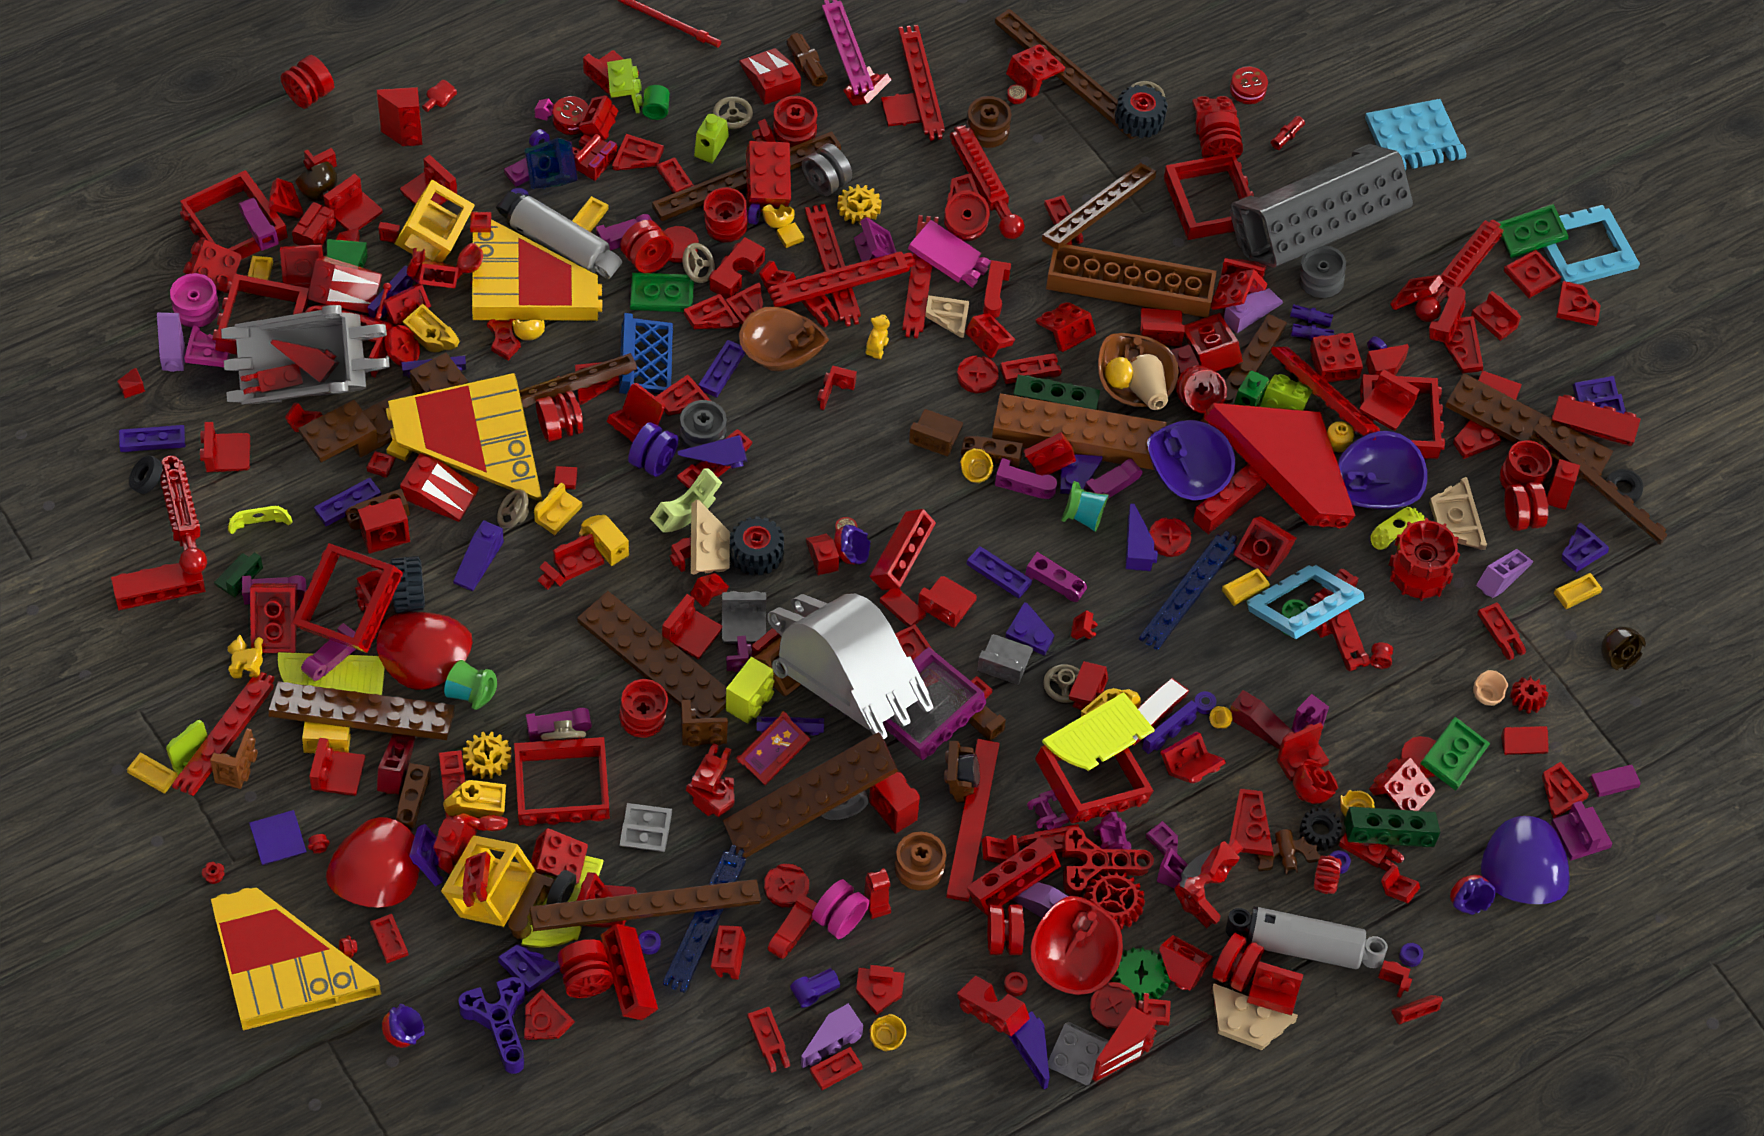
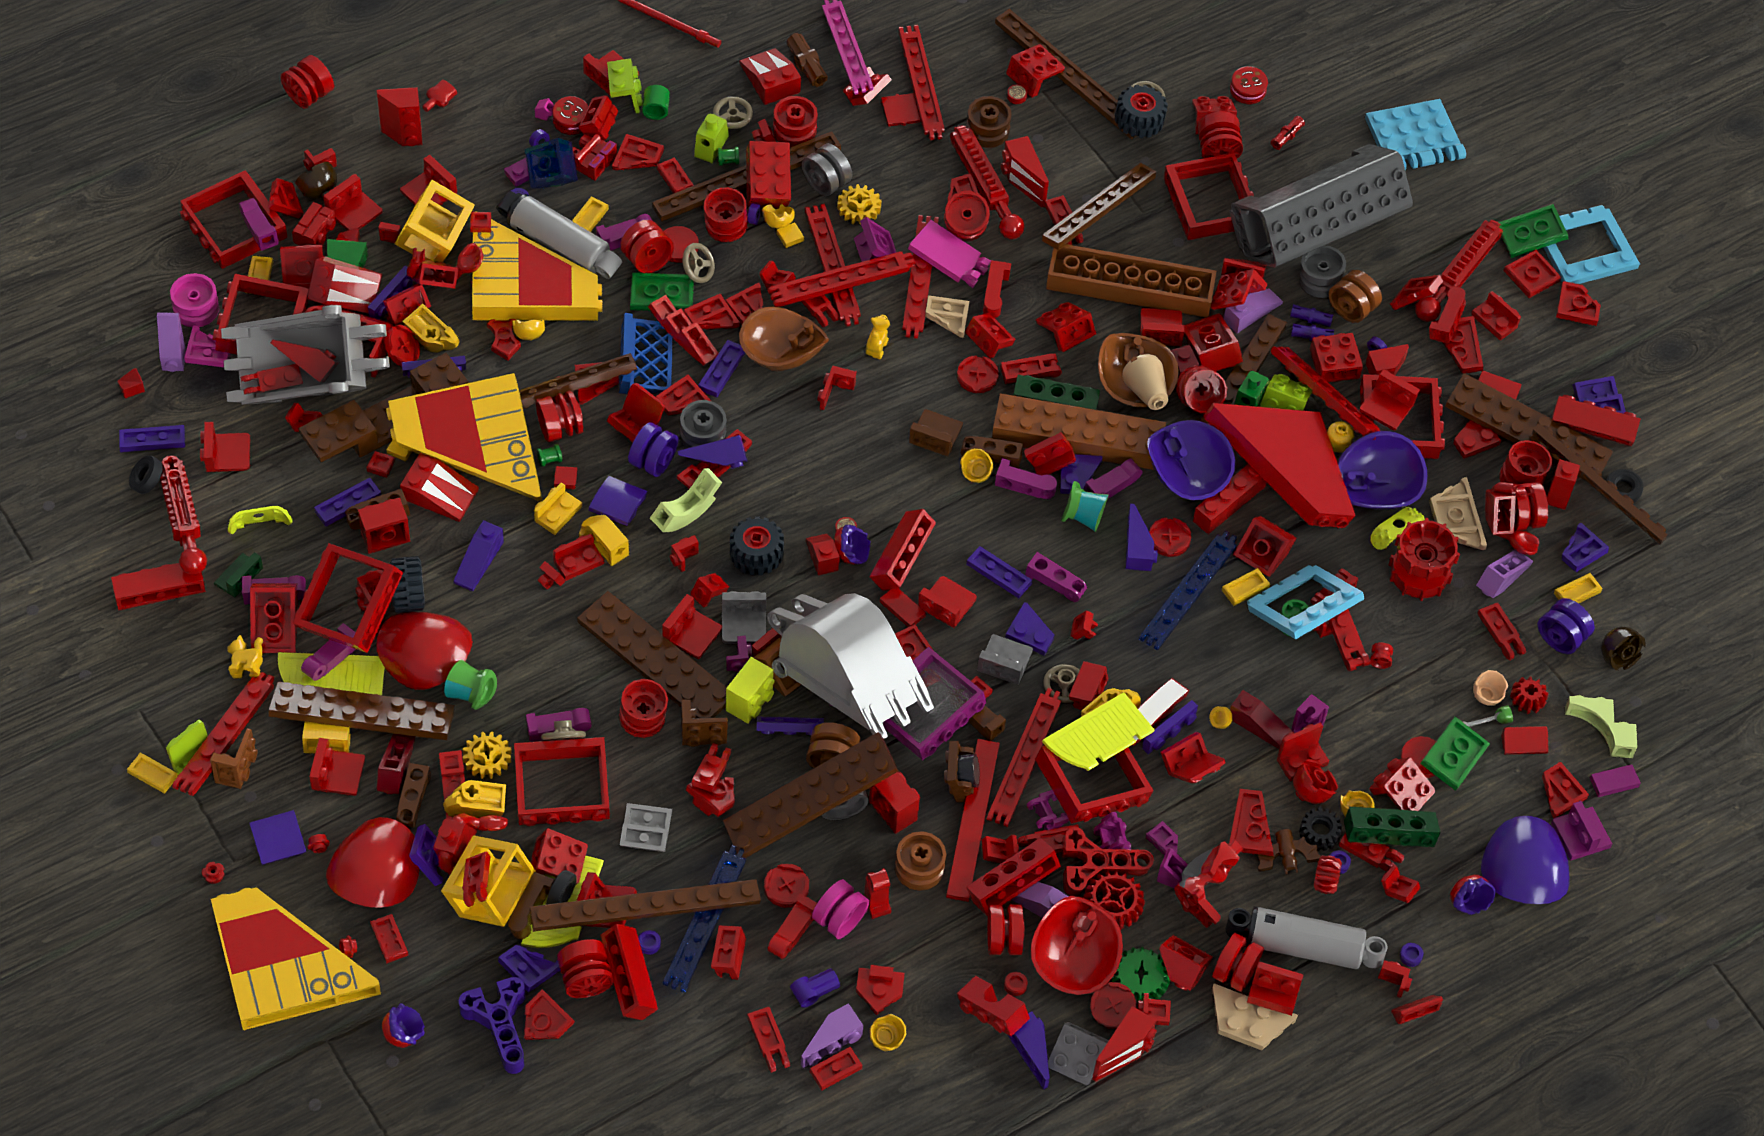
(214, 262): red bracket -> none
(387, 286): red hinge -> none
(517, 510): dark tan piece -> none
(549, 455): none -> green bush
(617, 500): none -> dark purple slope
(685, 333): none -> red slope
(708, 541): tan wing -> none
(728, 156): none -> green bush
(744, 256): red arch -> none
(771, 749): door -> none
(829, 741): none -> dark orange wheel
(1024, 757): none -> red hinge
(1025, 169): none -> red slope
(1119, 373): yellow hair -> none
(1206, 702): dark purple tile -> none
(1355, 296): none -> dark orange wheel
(1501, 516): none -> red torso
(1502, 715): none -> bright green hinge
(1566, 626): none -> dark purple wheel
(1600, 713): none -> yellowish green arch

